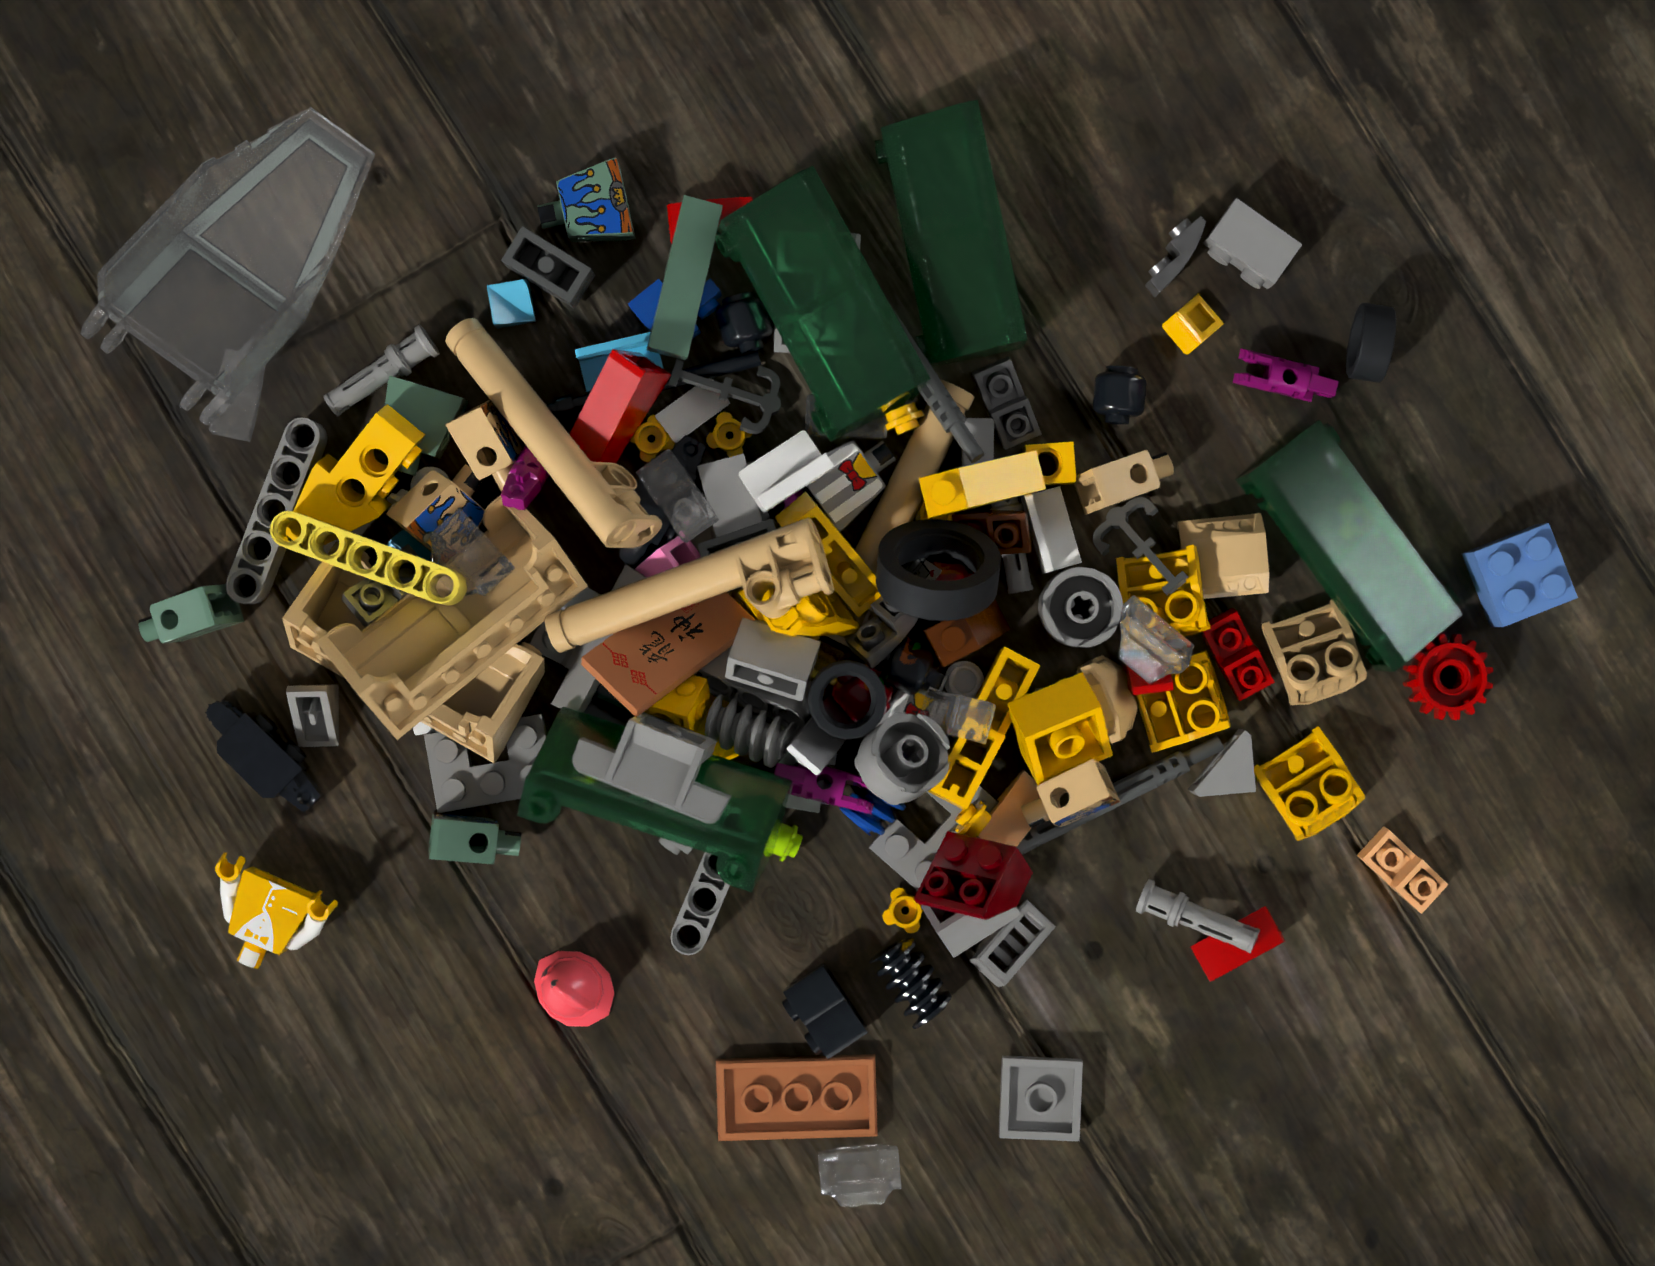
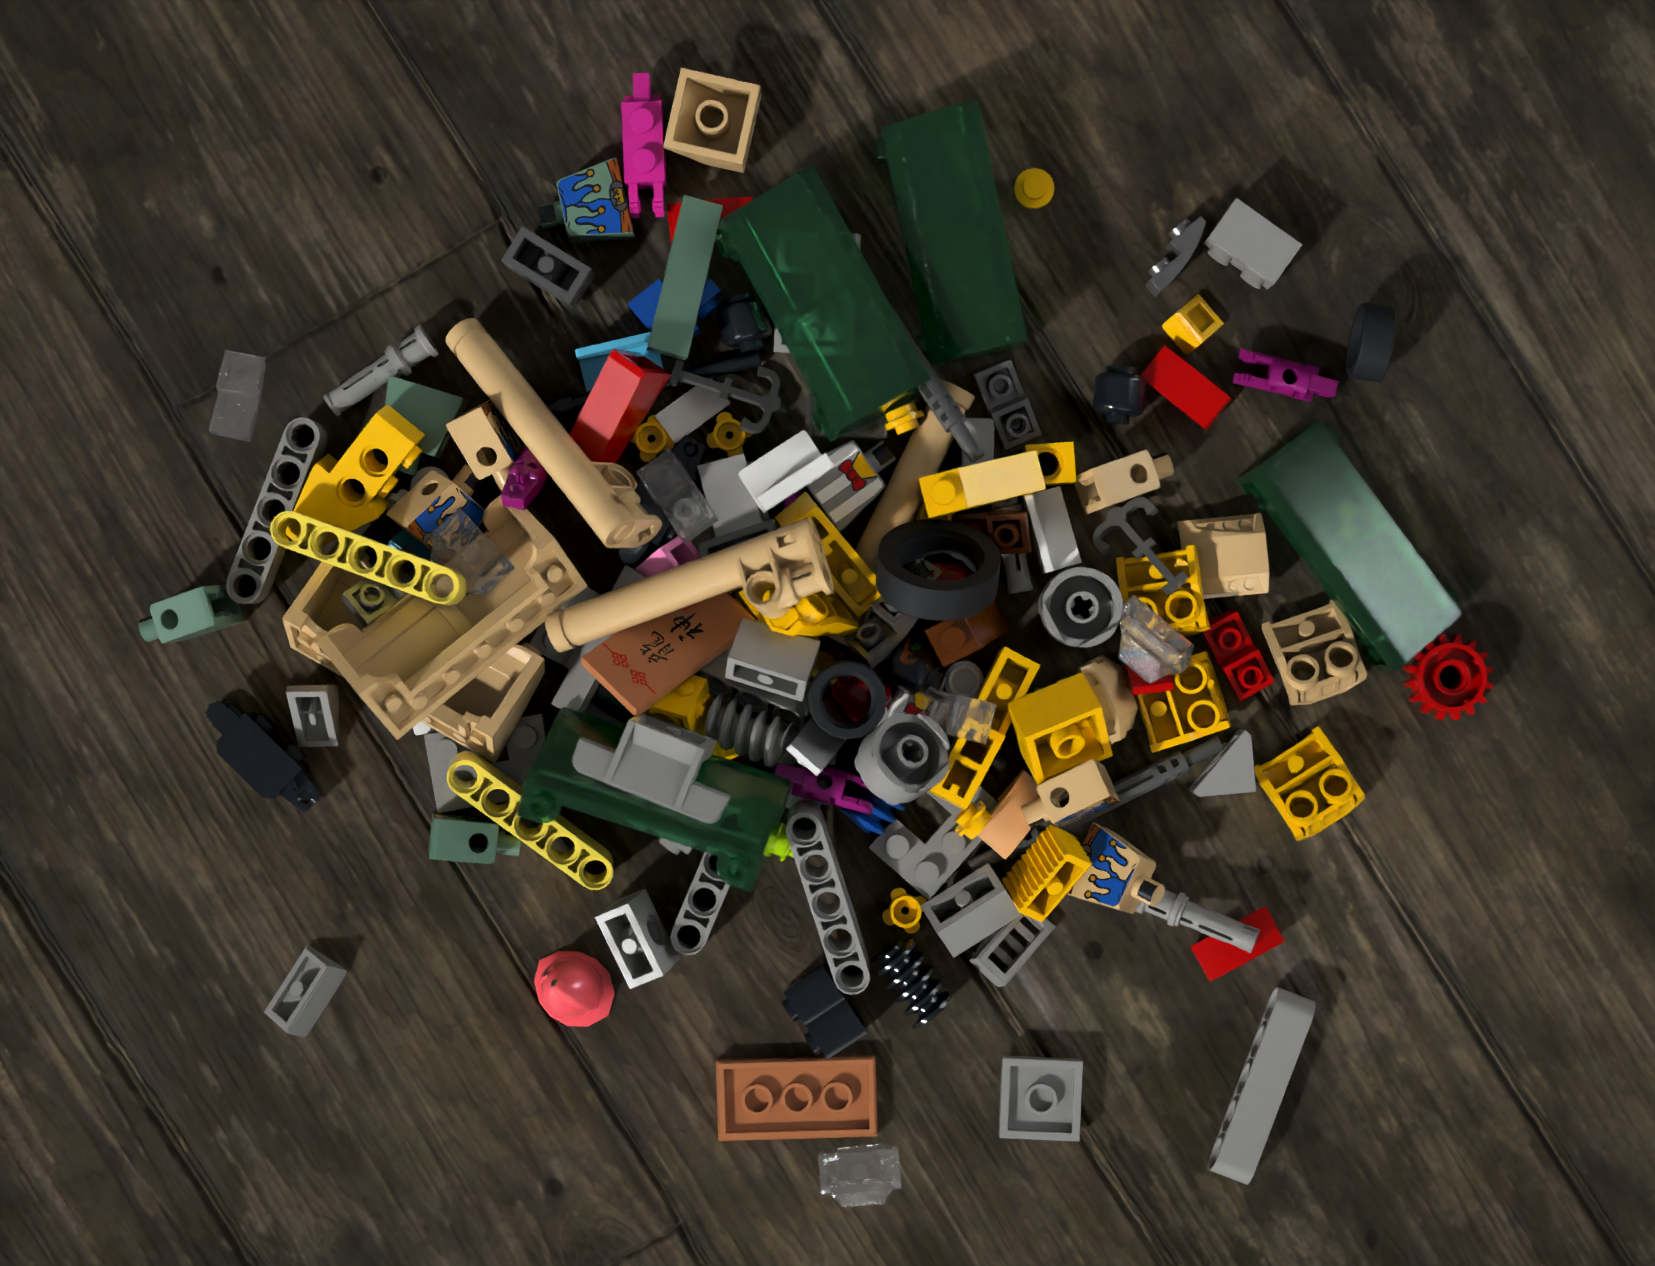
(235, 256): clear windscreen -> none
(268, 911): torso -> none
(305, 992): none -> light grey slope
(511, 303): medium azure slope -> none
(537, 838): none -> light yellow beam
(637, 938): none -> light grey brick
(643, 145): none -> dark pink hinge
(713, 119): none -> tan slope
(833, 915): none -> light grey beam
(974, 877): dark red slope -> none
(1034, 188): none -> yellow plate
(1046, 872): none -> yellow brick
(1118, 873): none -> torso
(1185, 387): none -> red slope
(1261, 1085): none -> light grey beam
(1402, 869): light nougat slope -> none
(1519, 575): medium blue brick -> none

